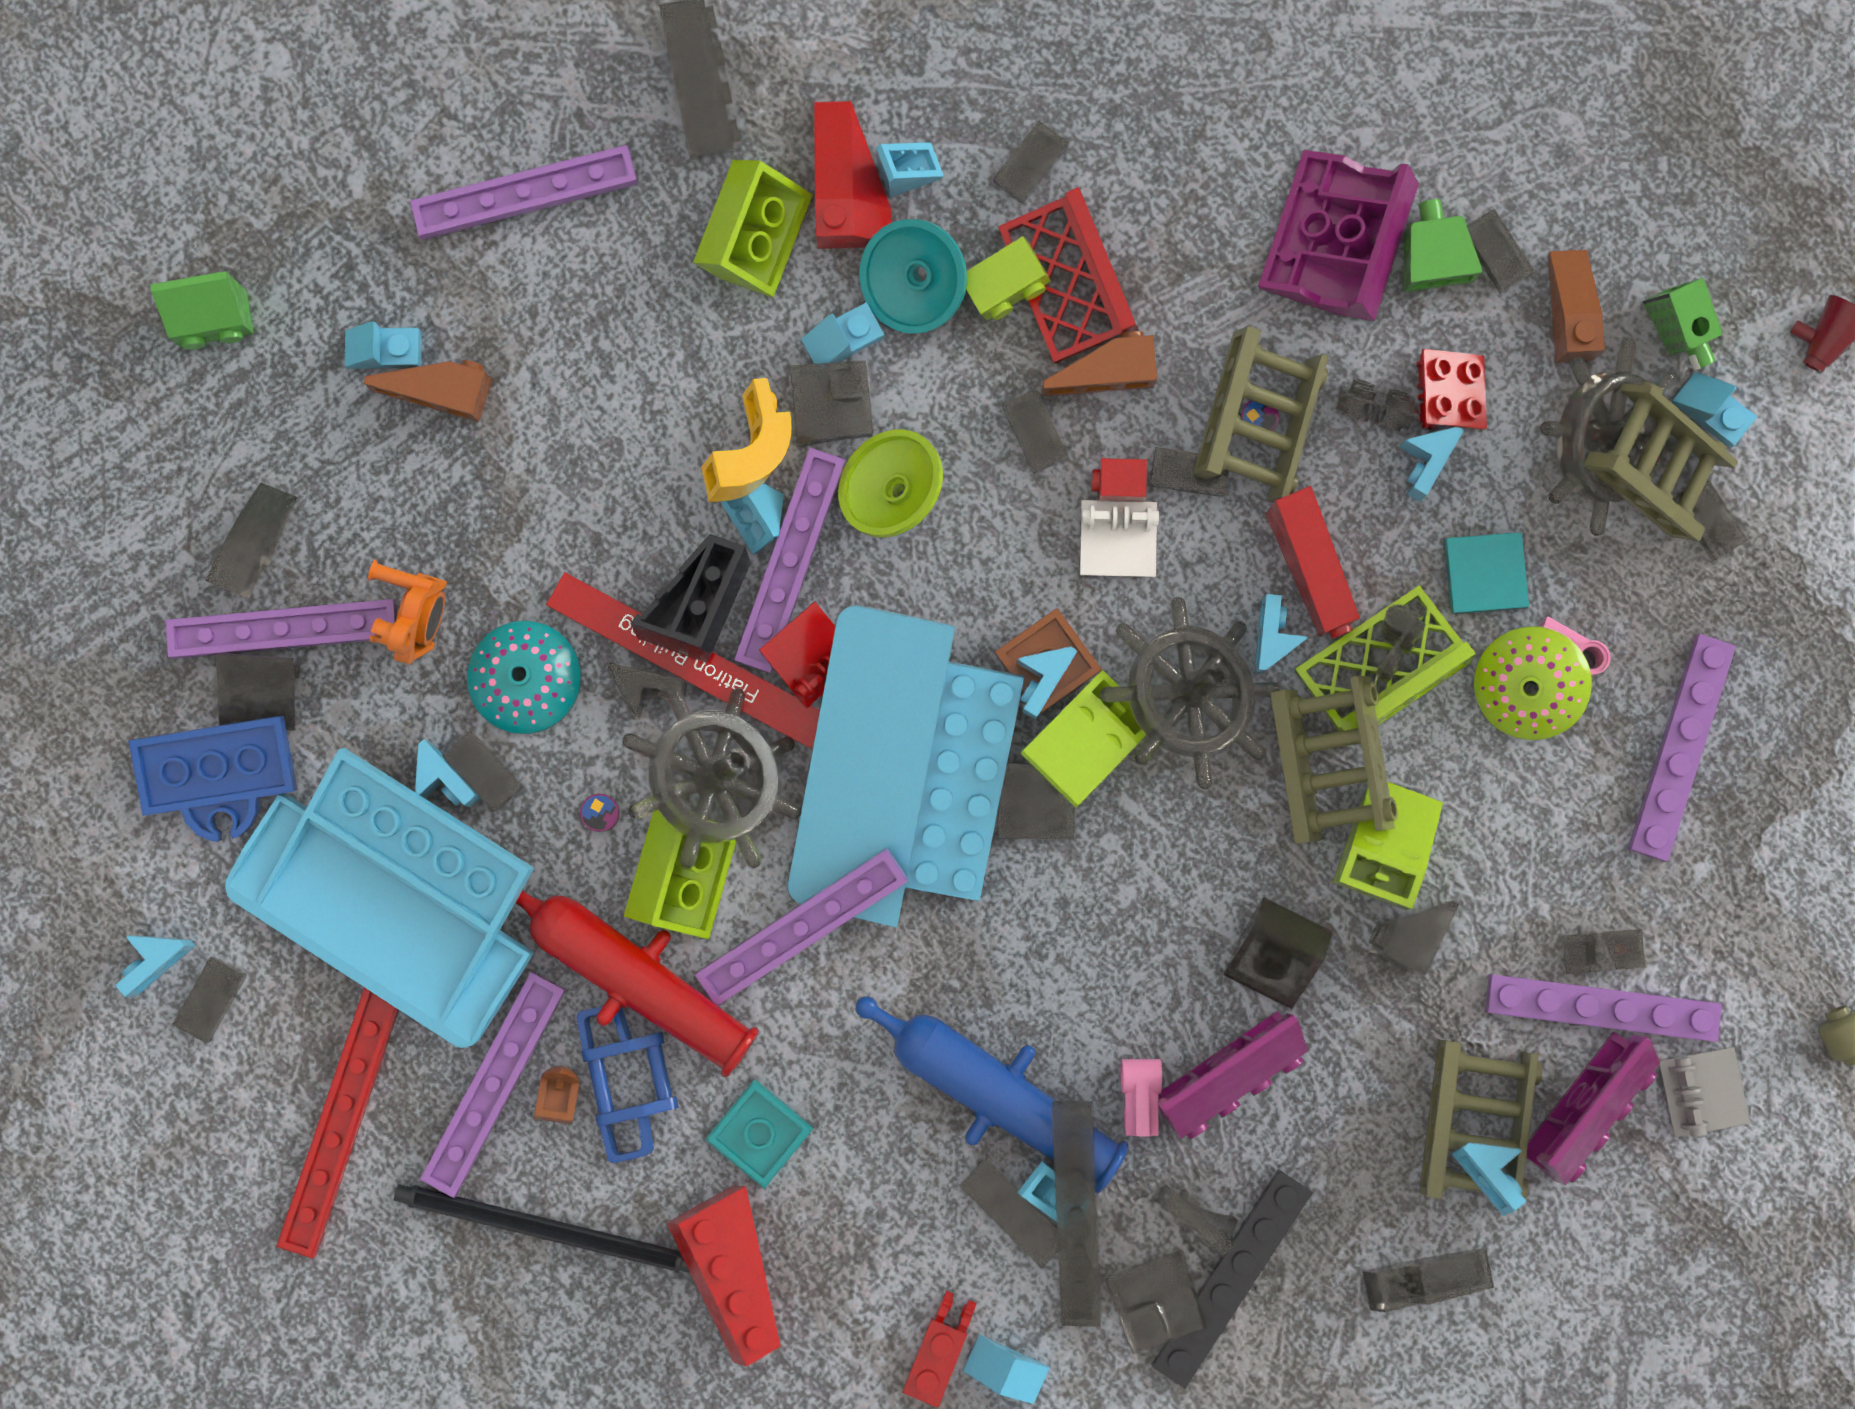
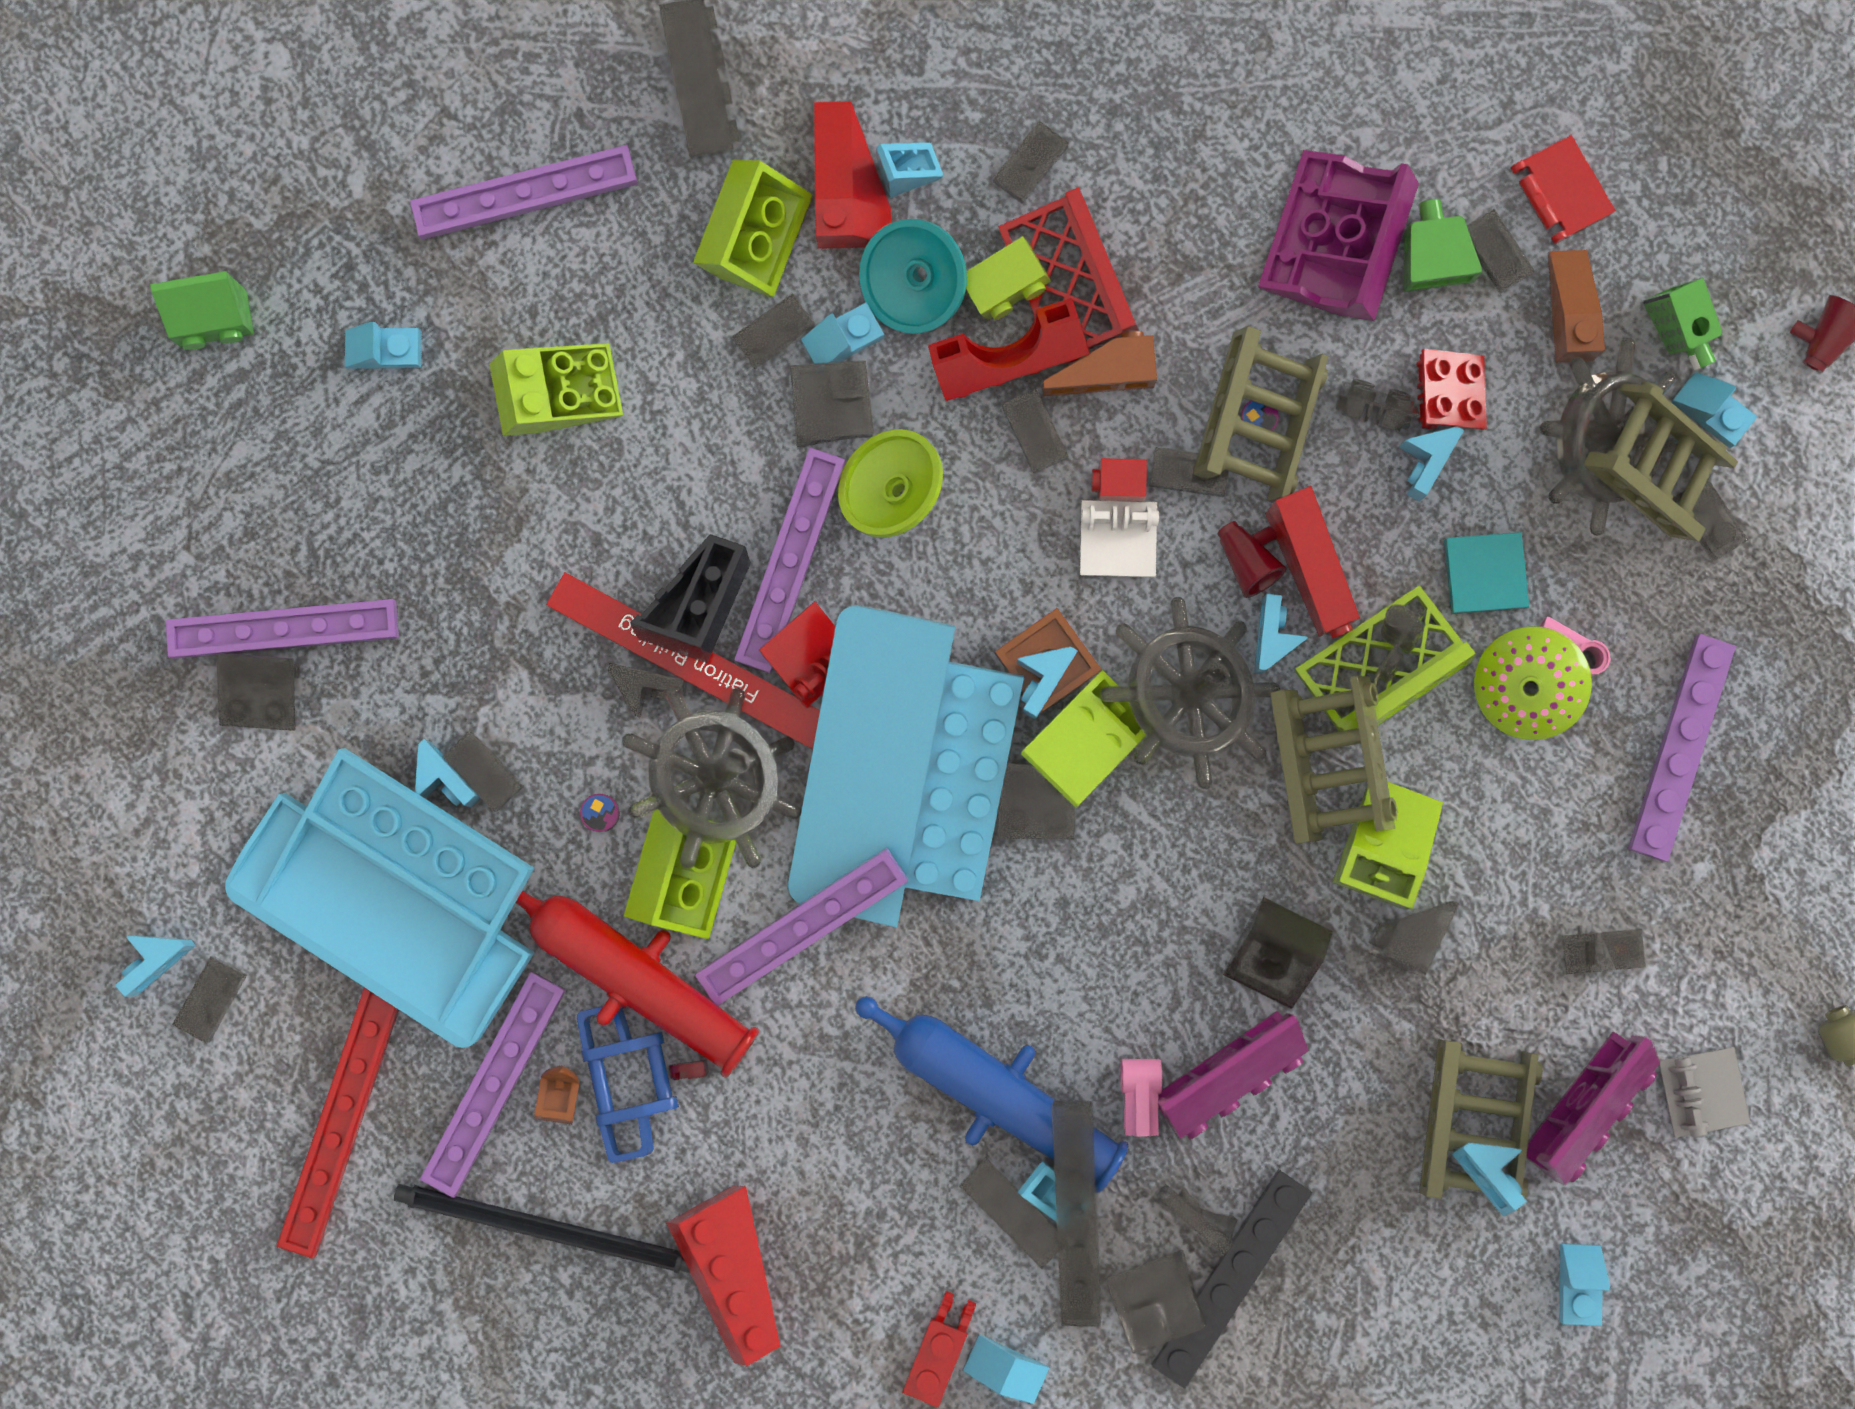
(214, 772): blue plate -> none
(251, 540): clear smoke slope -> none
(417, 615): orange piece -> none
(439, 386): dark orange slope -> none
(549, 684): teal dish -> none
(554, 387): none -> lime slope
(689, 1070): none -> dark red tile
(742, 471): yellow arch -> none
(757, 516): medium azure slope -> none
(759, 1133): teal tile -> none
(773, 331): none -> clear smoke plate
(969, 367): none -> red arch
(1249, 559): none -> dark red piece
(1427, 1280): clear smoke slope -> none
(1563, 189): none -> red piece
(1581, 1284): none -> medium azure slope
(1603, 1008): medium lavender plate -> none

